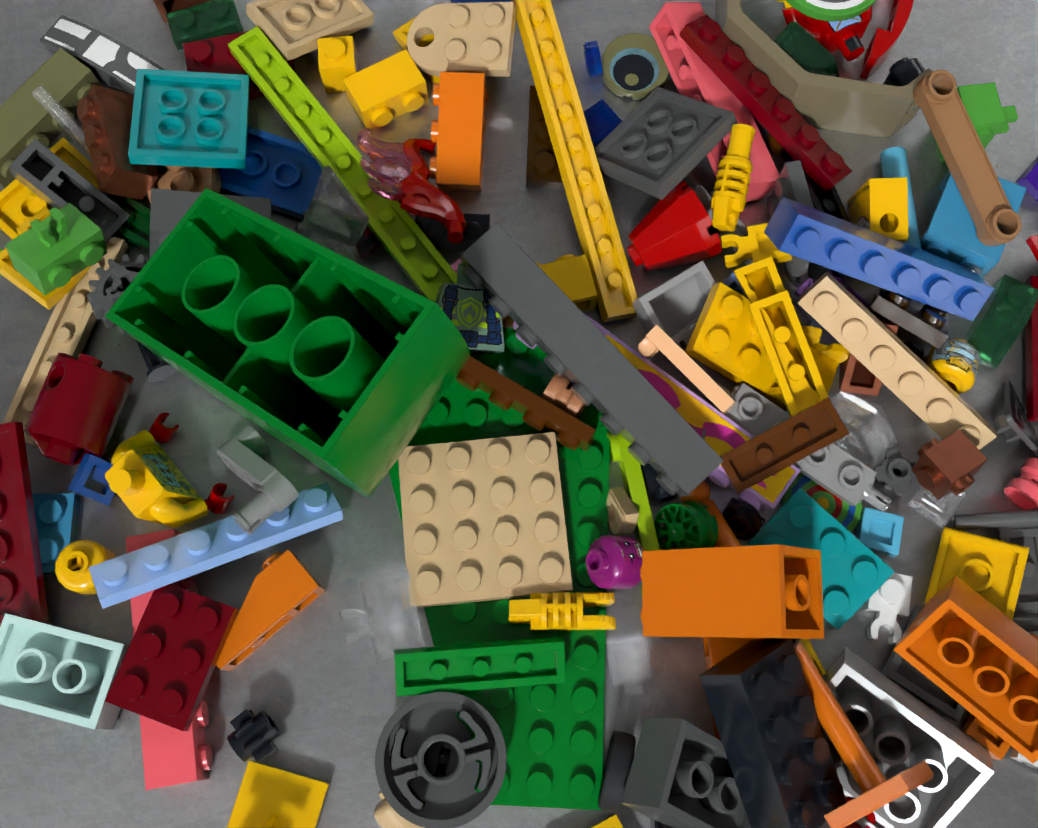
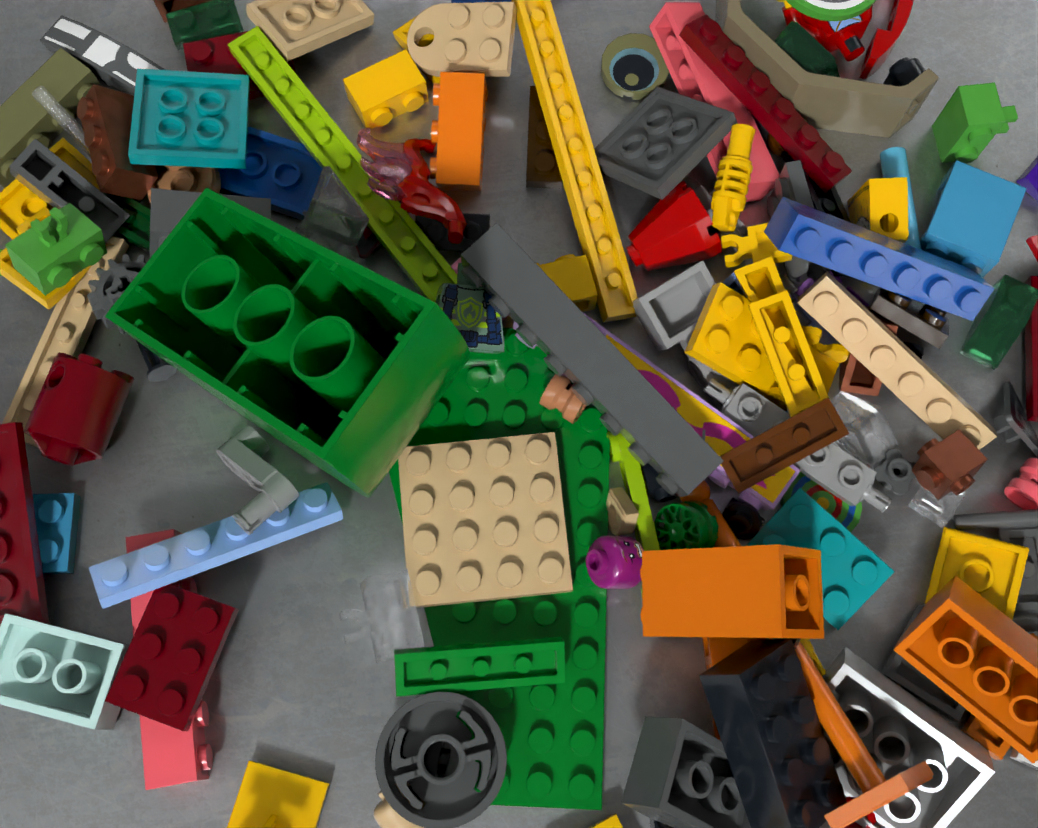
(74, 561): yellow head -> none
(91, 480): blue plate -> none
(154, 485): yellow torso -> none
(253, 735): black gear -> none
(271, 603): orange slope -> none
(336, 61): yellow brick -> none
(535, 410): reddish brown plate -> none
(562, 611): yellow hinge -> none
(592, 59): clear blue tile -> none
(600, 121): clear blue tile -> none
(616, 771): black tyre -> none
(629, 667): clear plate -> none
(659, 340): light nougat hinge -> none
(880, 531): medium azure plate -> none
(888, 603): white plate -> none
(955, 364): head -> none
(966, 158): medium nougat piece -> none

